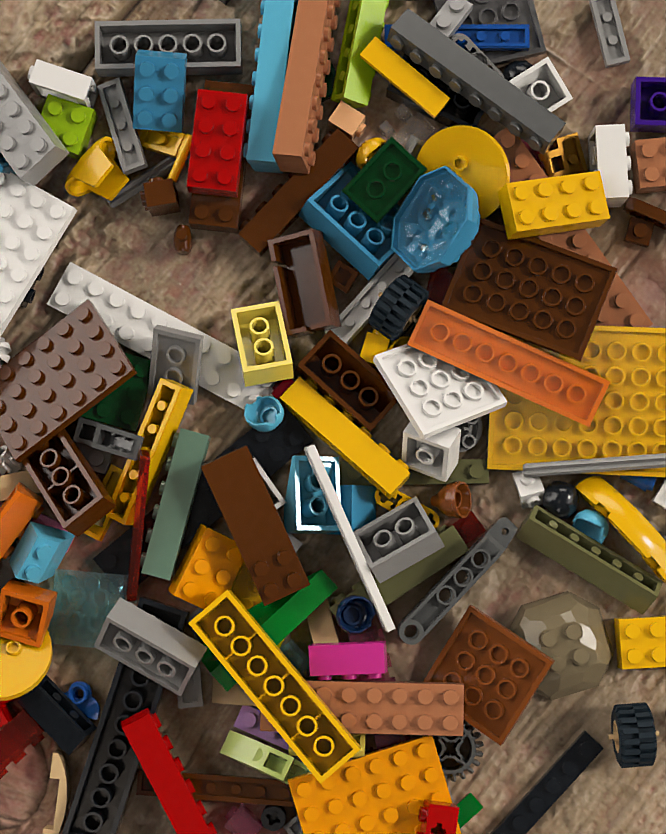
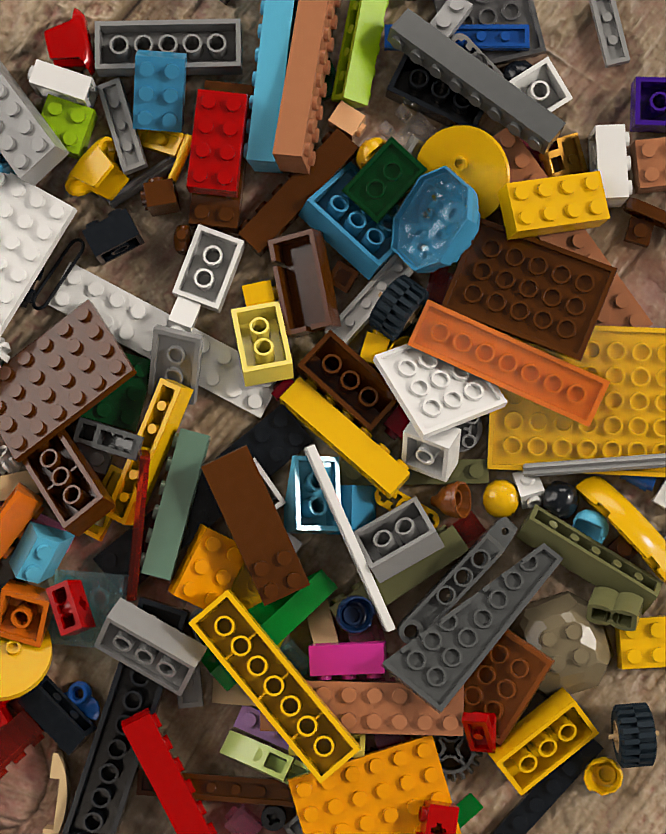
(64, 276): none -> black piece
(70, 607): none -> red brick
(71, 44): none -> red piece
(112, 236): none -> black brick
(184, 314): none -> white brick
(209, 268): none -> white brick
(260, 293): none -> yellow brick
(264, 413): medium azure hair -> none
(396, 424): none -> dark red brick
(404, 77): yellow tile -> none
(451, 649): none -> dark grey wing
(480, 731): none -> red slope
(501, 498): none -> yellow hair
(543, 741): none -> yellow brick
(603, 776): none -> yellow hair
(614, 608): none -> olive brick
(622, 548): none -> reddish brown plate

